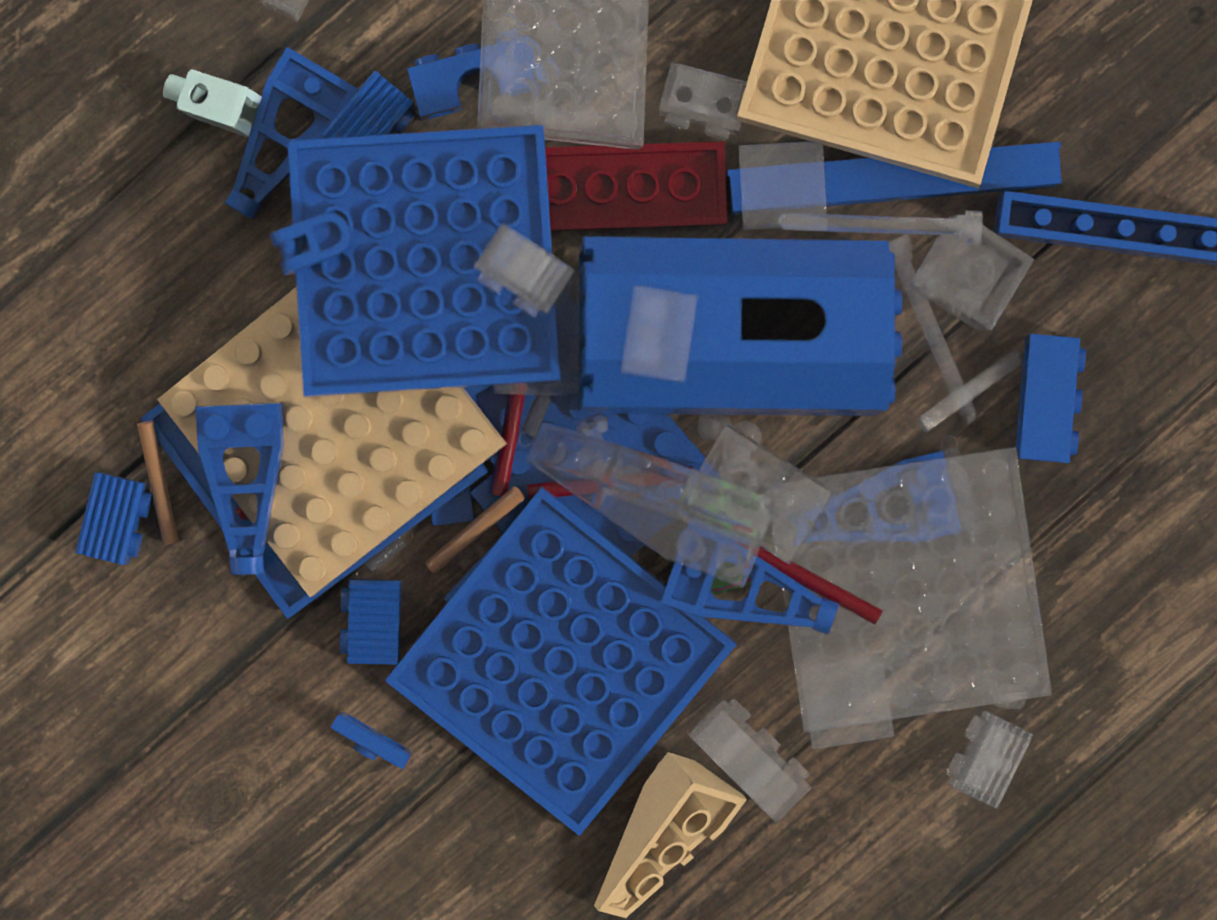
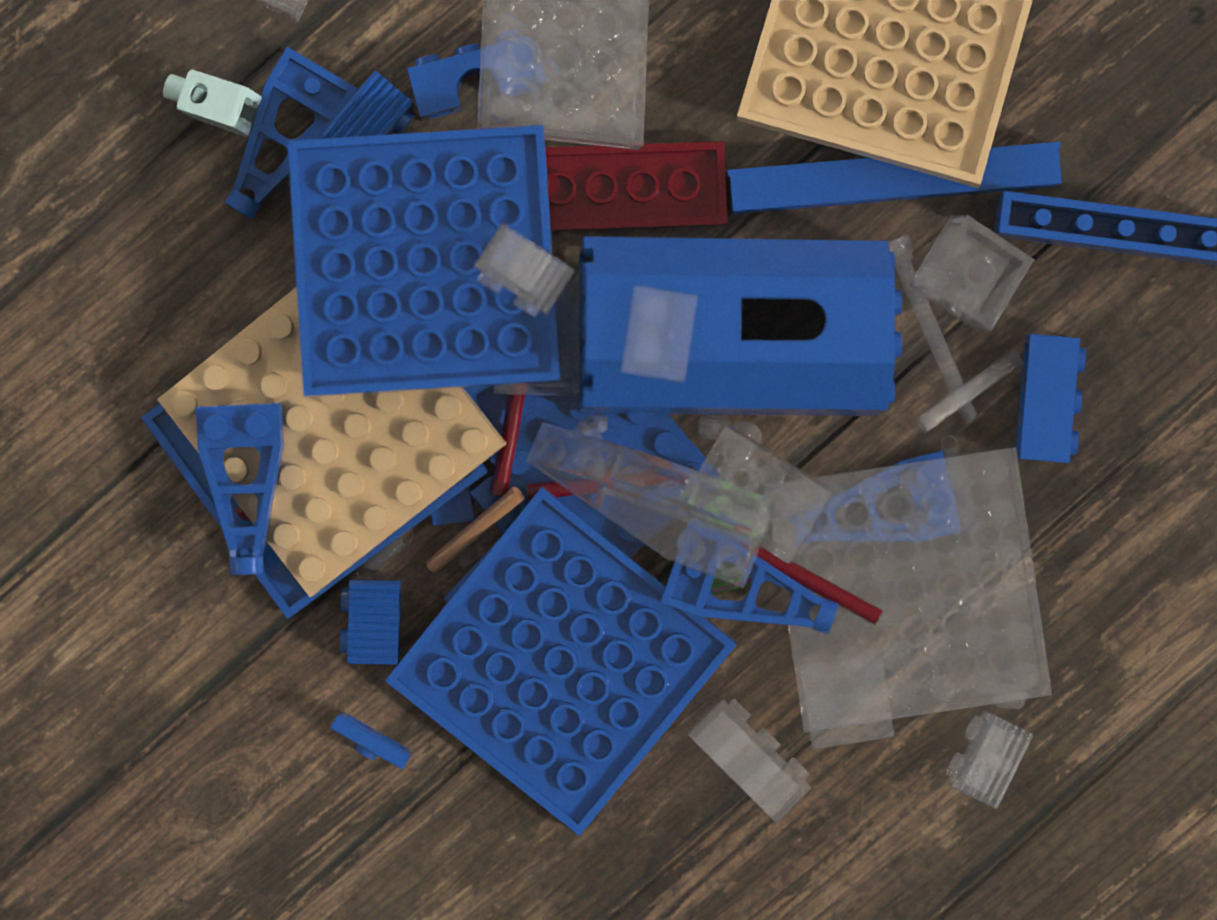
(113, 519): blue brick -> none
(158, 482): medium nougat bar -> none
(326, 235): blue plate -> none
(536, 415): clear piece -> none
(671, 817): tan wedge -> none
(702, 100): clear brick -> none
(780, 181): clear tile -> none
(964, 227): clear piece -> none

